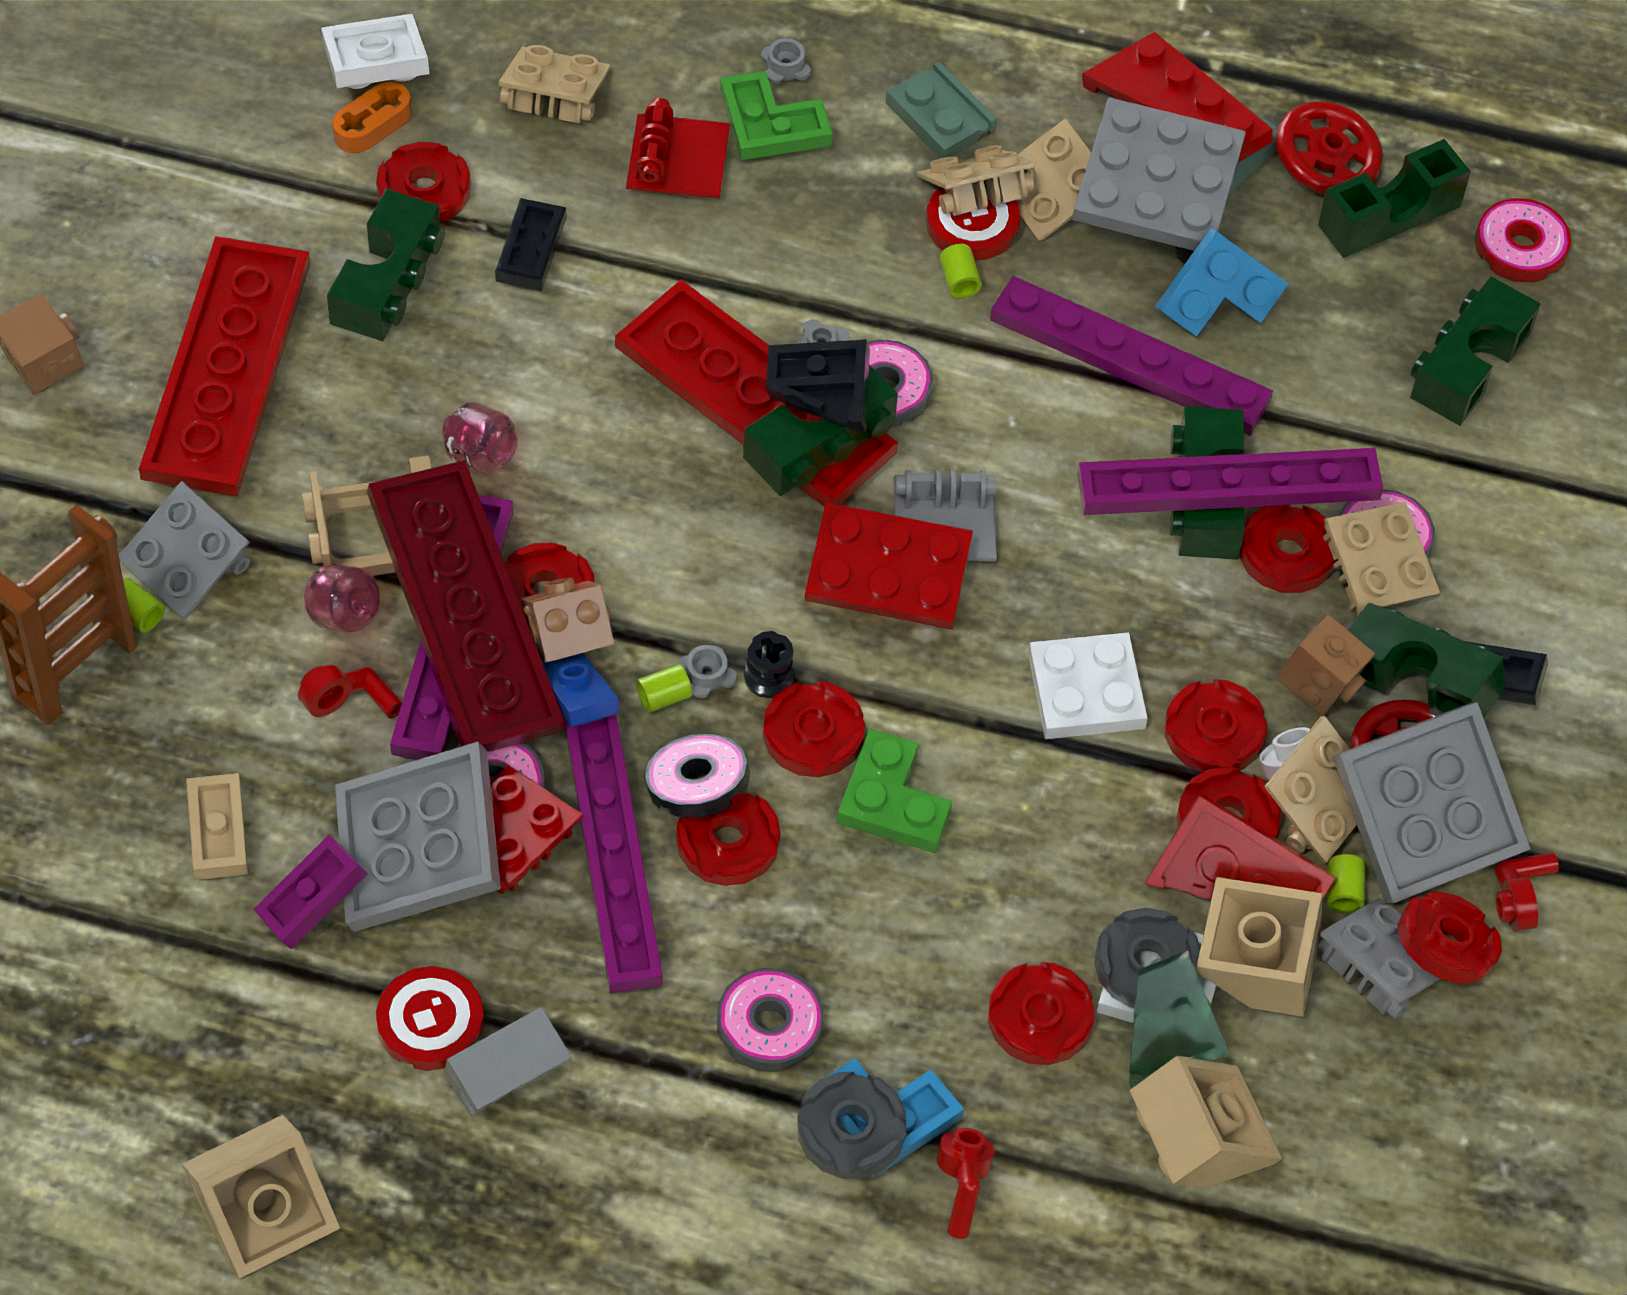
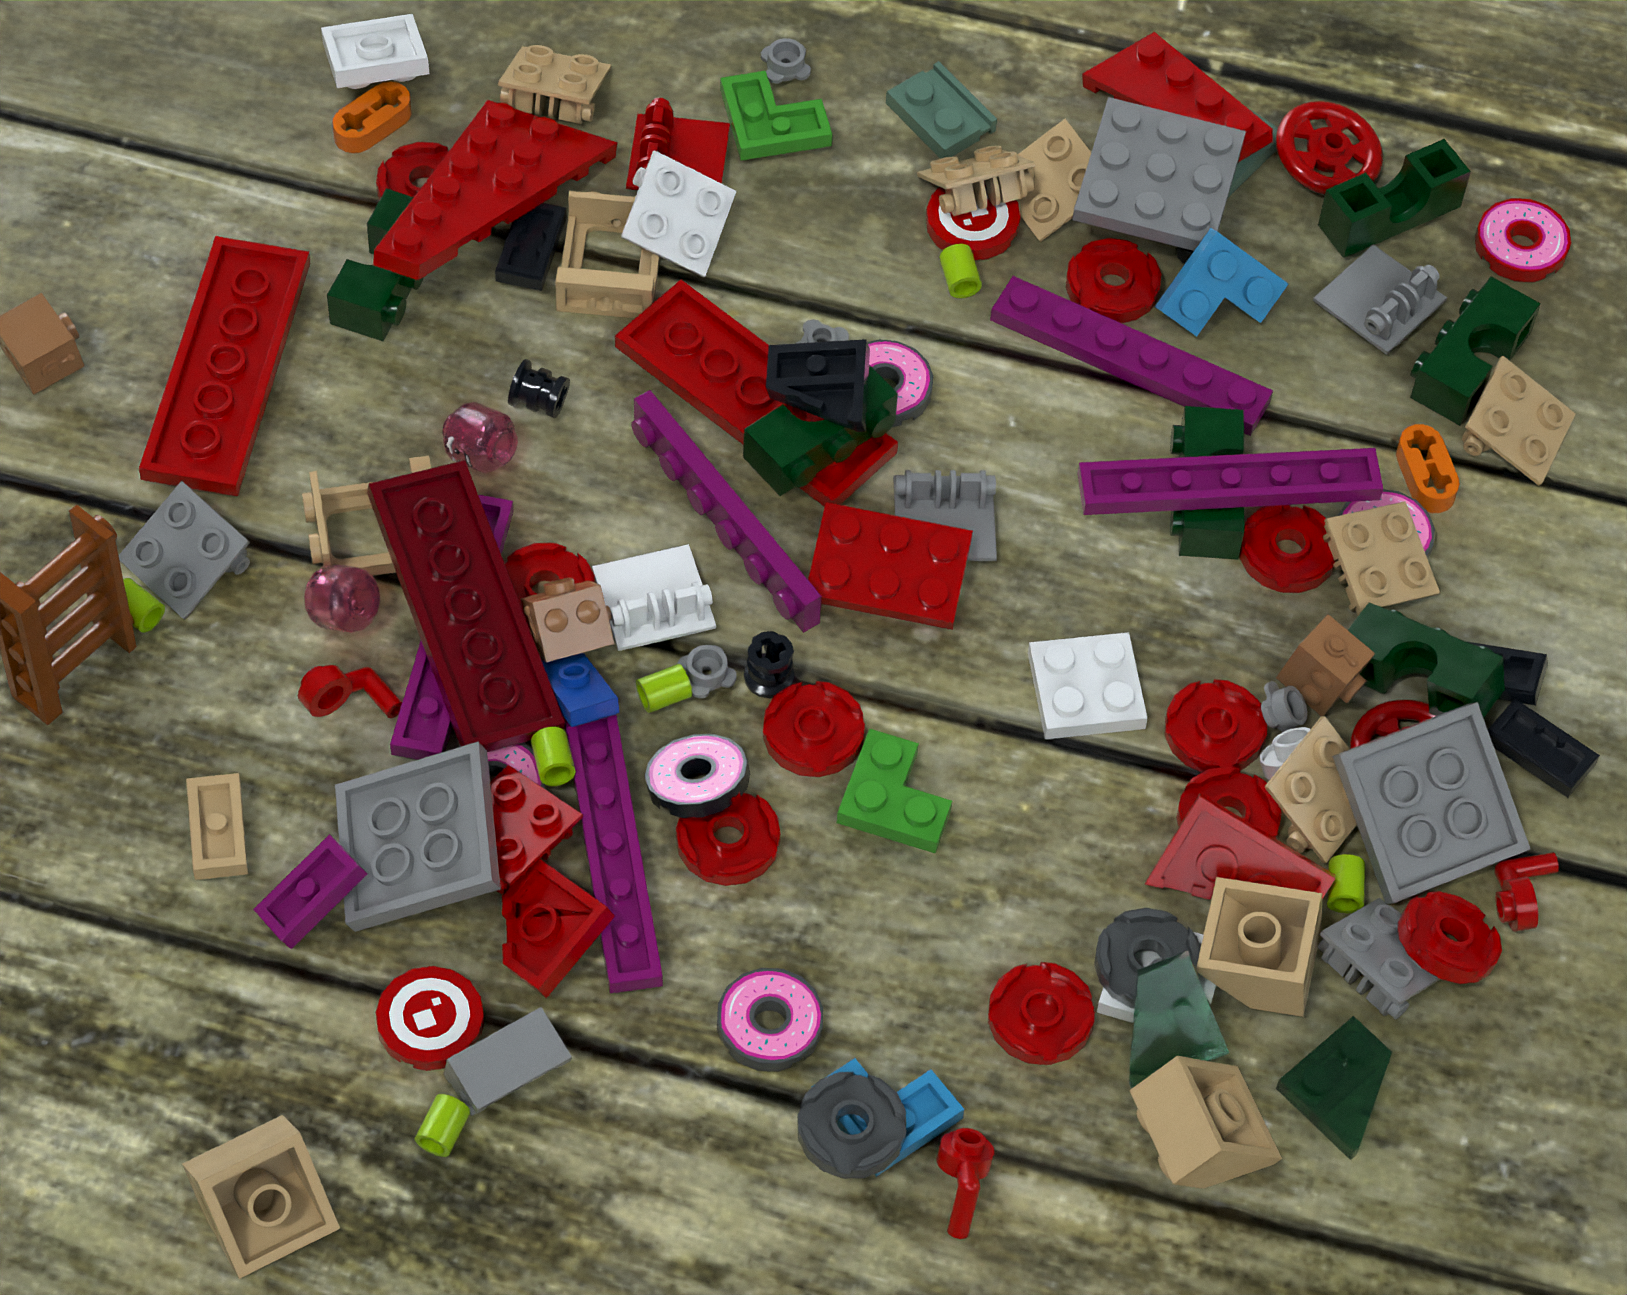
(442, 1125): none -> lime hinge
(490, 175): none -> red wing
(538, 389): none -> black bush
(548, 926): none -> red plate
(553, 756): none -> lime hinge
(597, 290): none -> tan window
(655, 597): none -> white hinge
(678, 213): none -> white hinge
(732, 518): none -> magenta plate
(1119, 258): none -> red tile
(1283, 707): none -> light grey plate
(1339, 1084): none -> clear green wing
(1382, 298): none -> light grey hinge
(1436, 465): none -> orange beam
(1518, 422): none -> tan hinge
(1542, 748): none -> black plate

